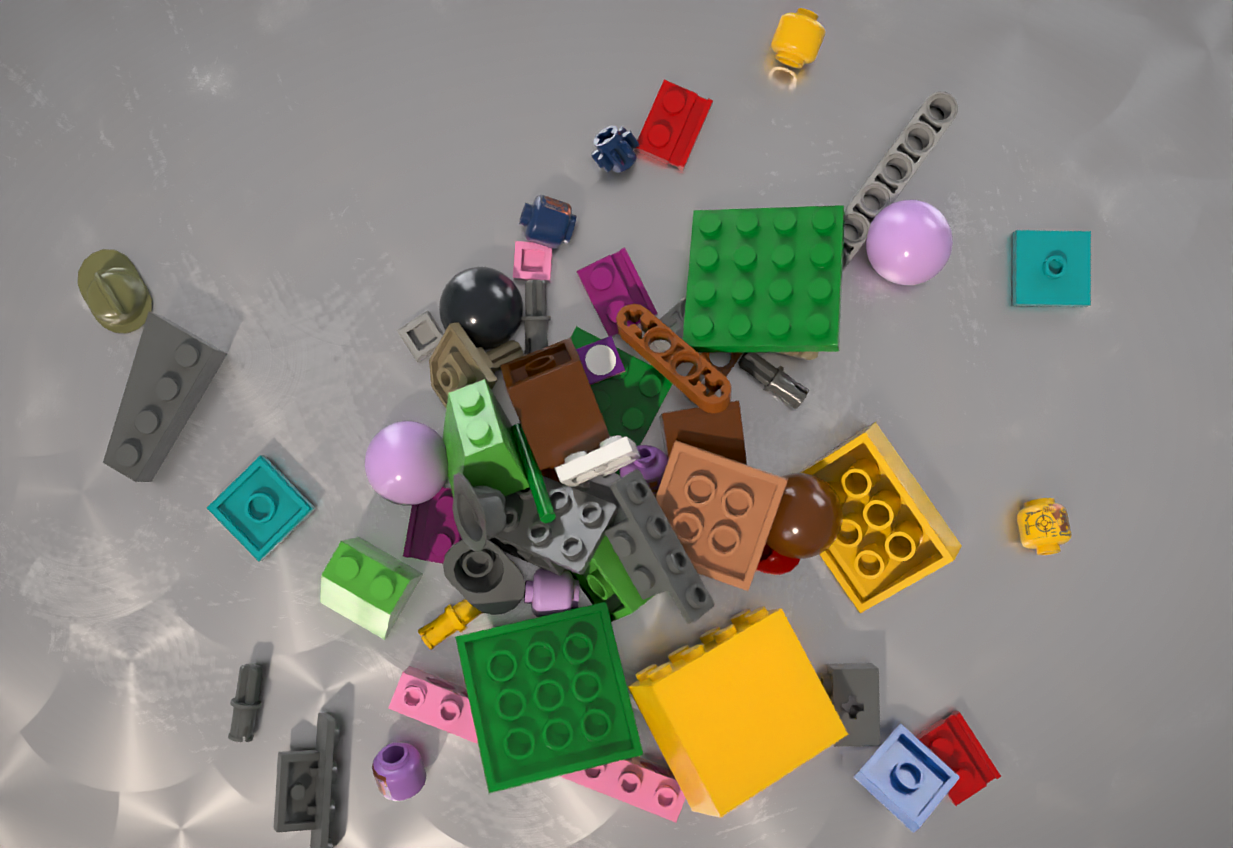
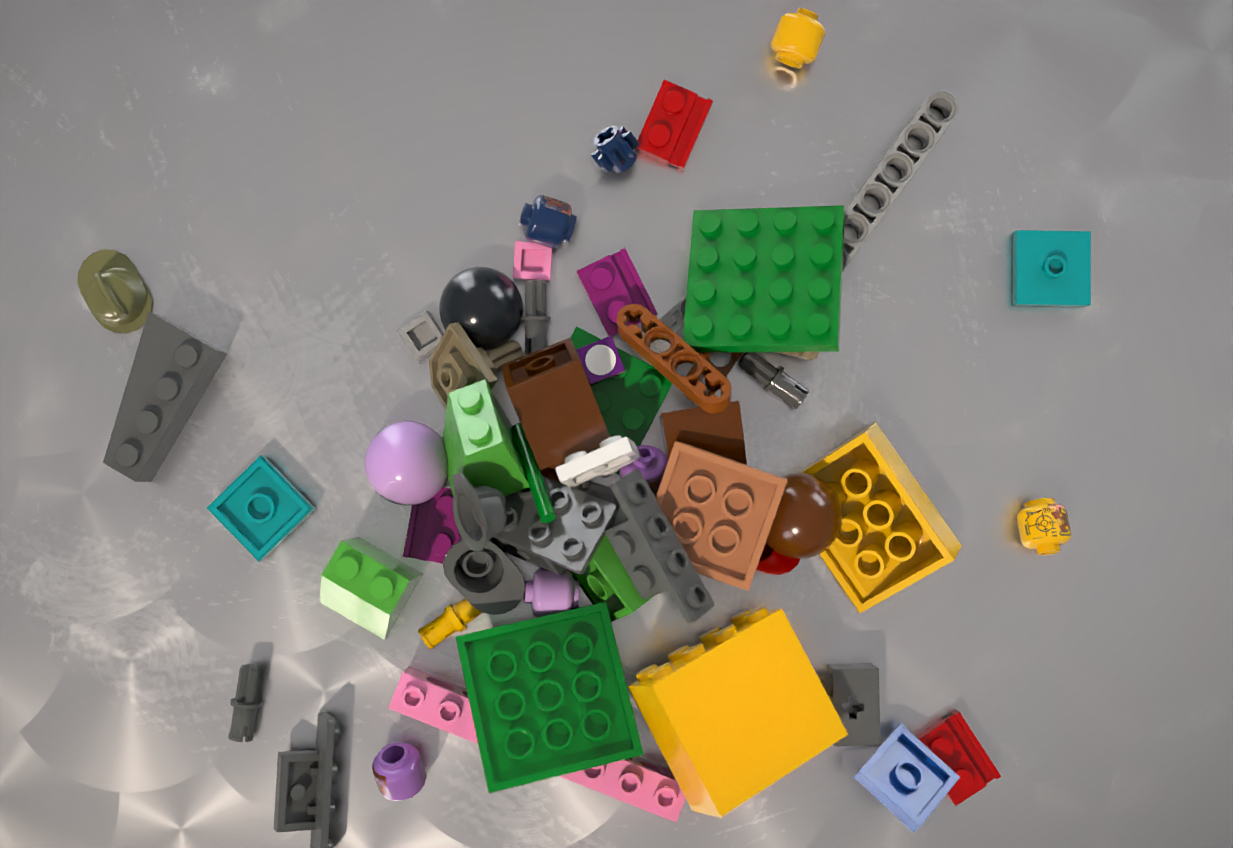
(909, 242): lavender piece -> none

